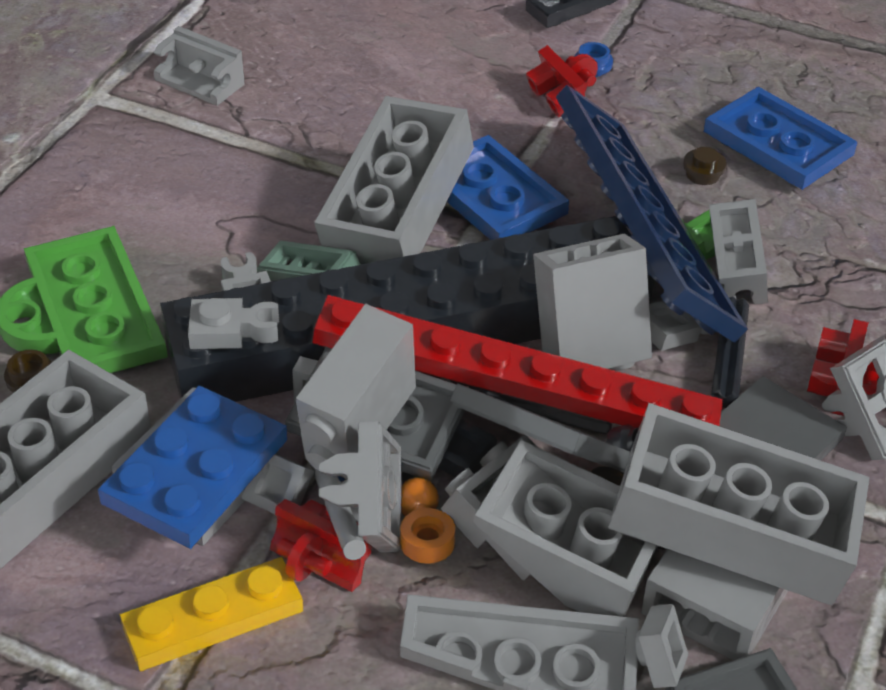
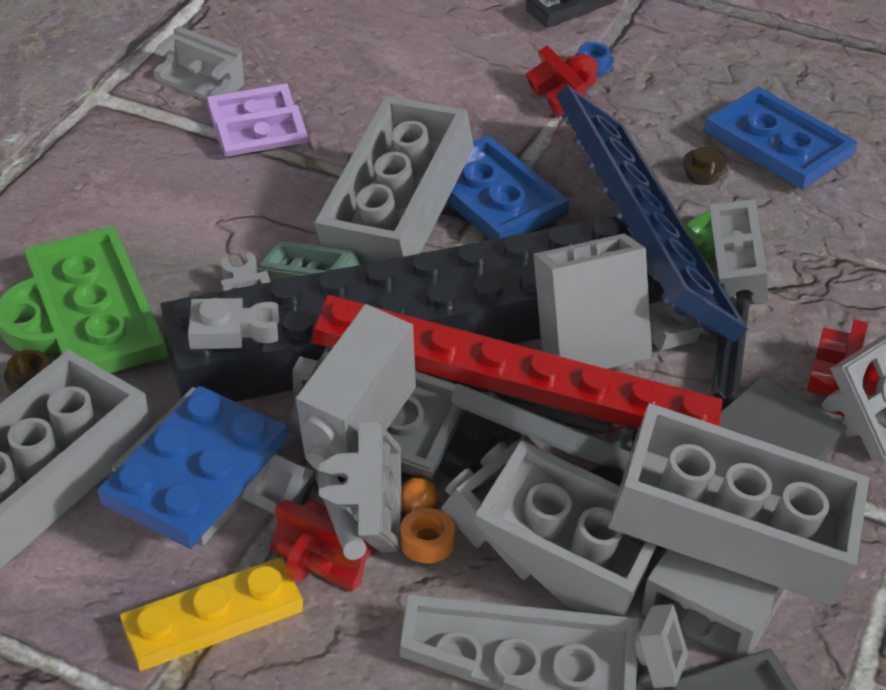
(256, 120): none -> lavender slope

